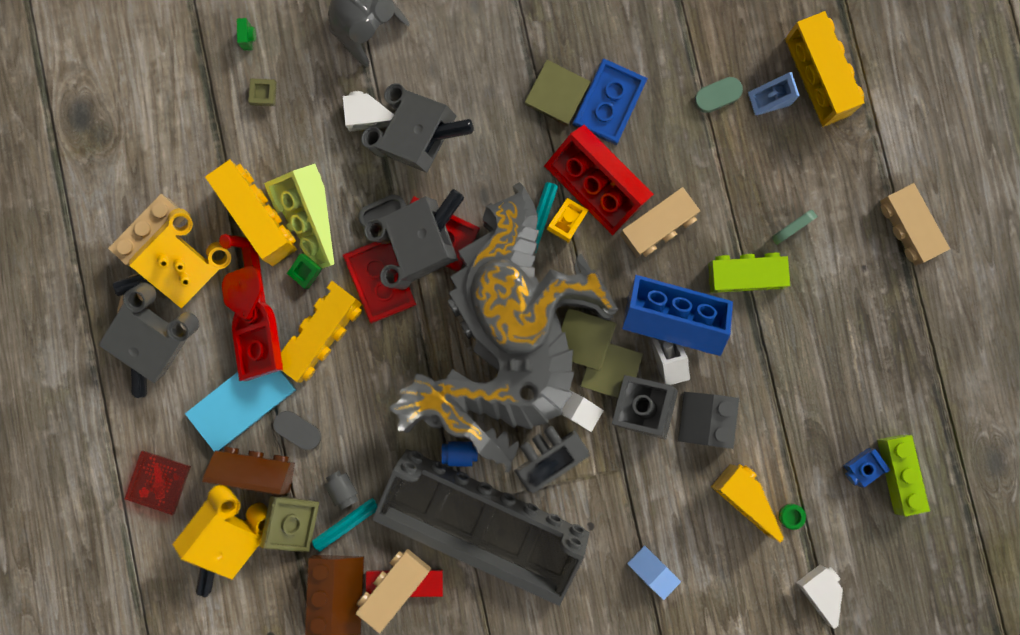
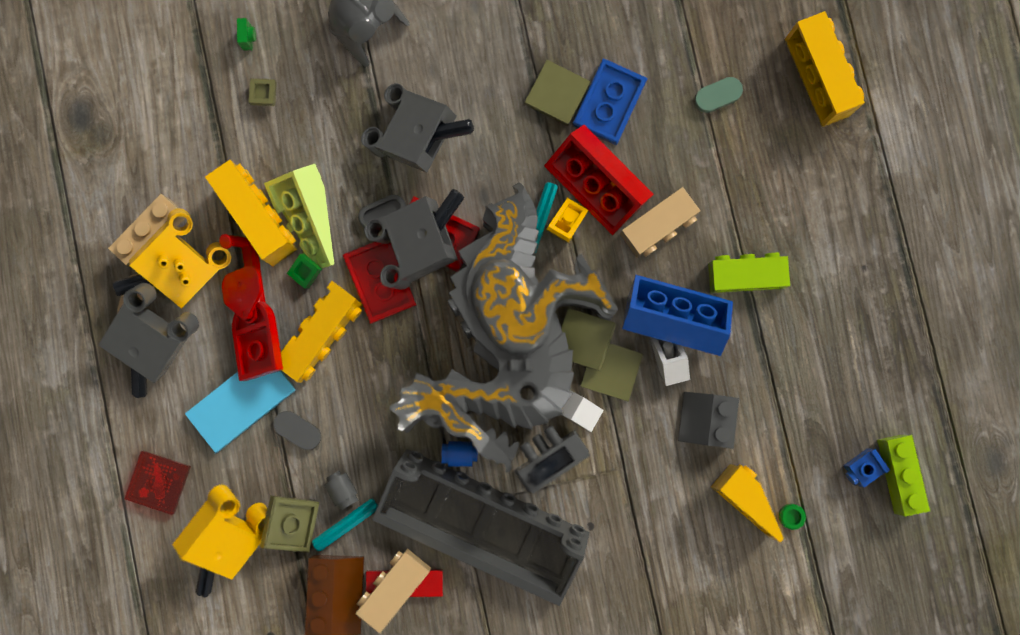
(250, 471): reddish brown slope -> none
(364, 112): white slope -> none
(645, 407): dark grey slope -> none
(654, 572): light blue slope -> none
(774, 94): light blue slope -> none
(794, 227): sand green tile -> none
(824, 593): white slope -> none
(914, 225): tan brick -> none

